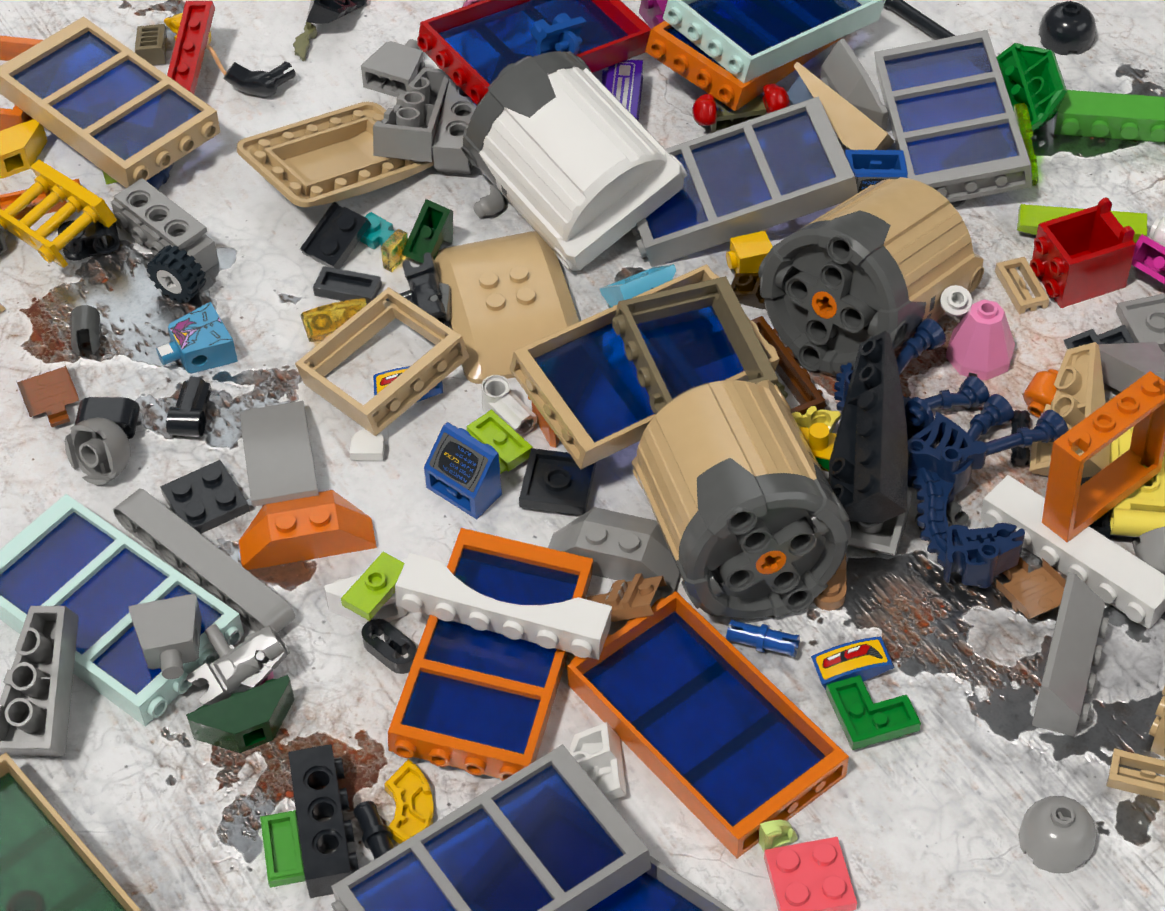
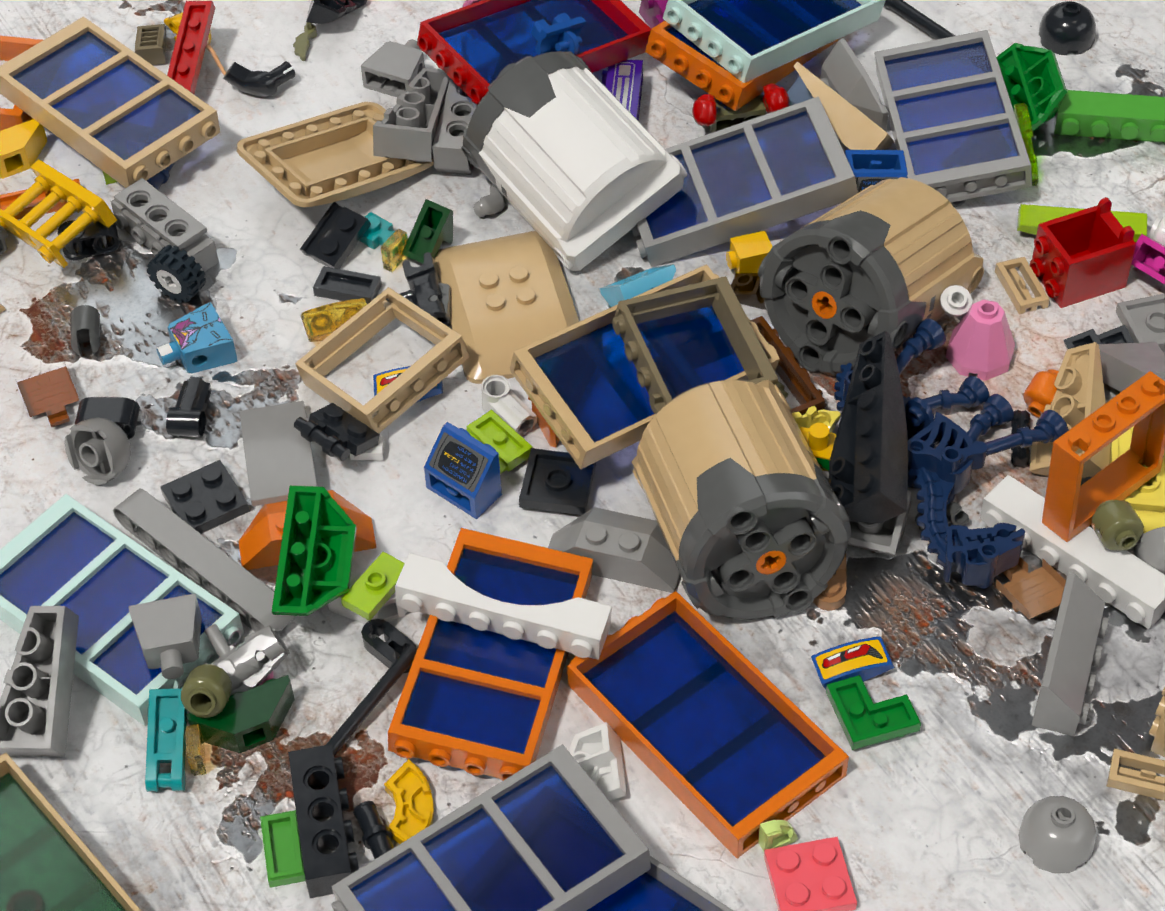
(166, 740): none -> teal plate
(195, 750): none -> clear yellow tile
(206, 691): none -> olive head
(313, 552): none -> green wedge
(337, 432): none -> black plate
(372, 698): none -> black bar
(630, 598): medium nougat piece -> none
(763, 638): blue pin -> none
(1117, 525): none -> olive head

